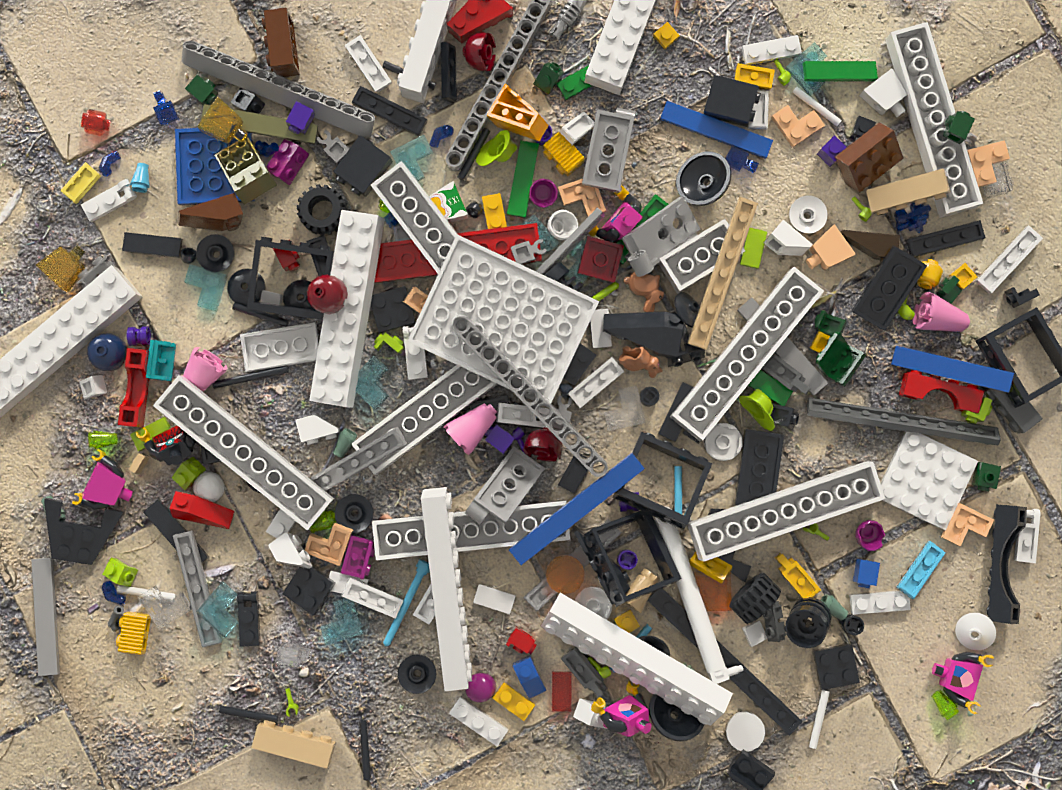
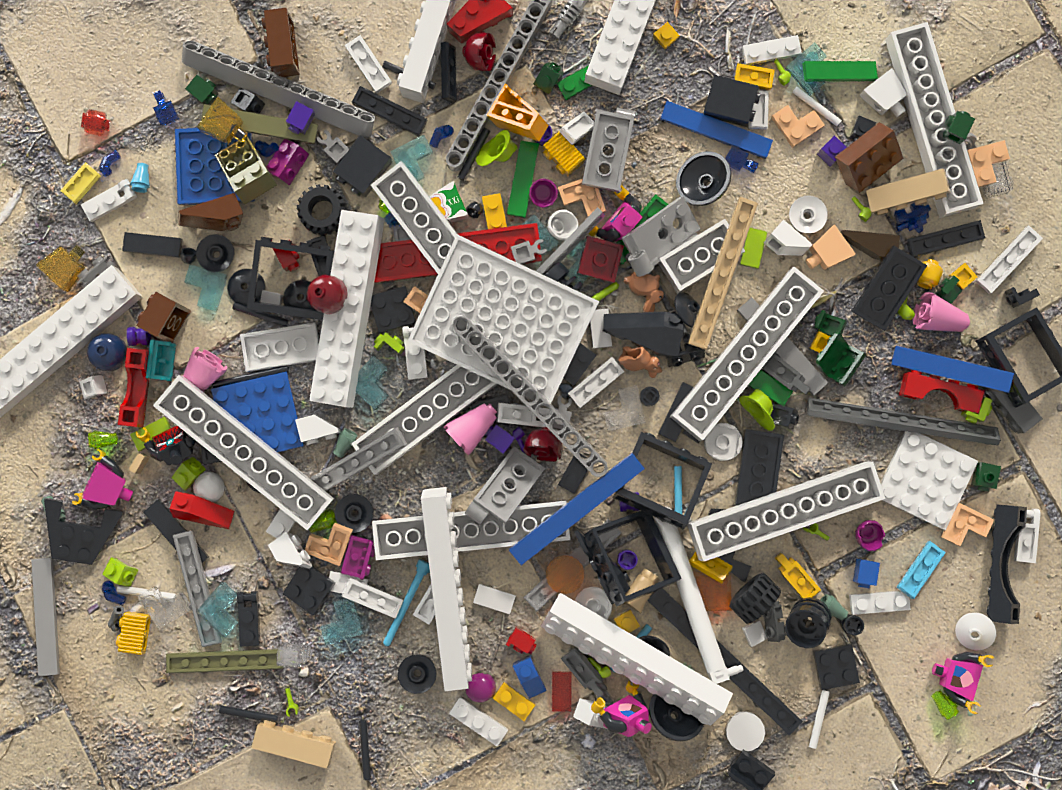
(162, 317): none -> reddish brown brick
(222, 661): none -> olive tile
(265, 408): none -> blue plate

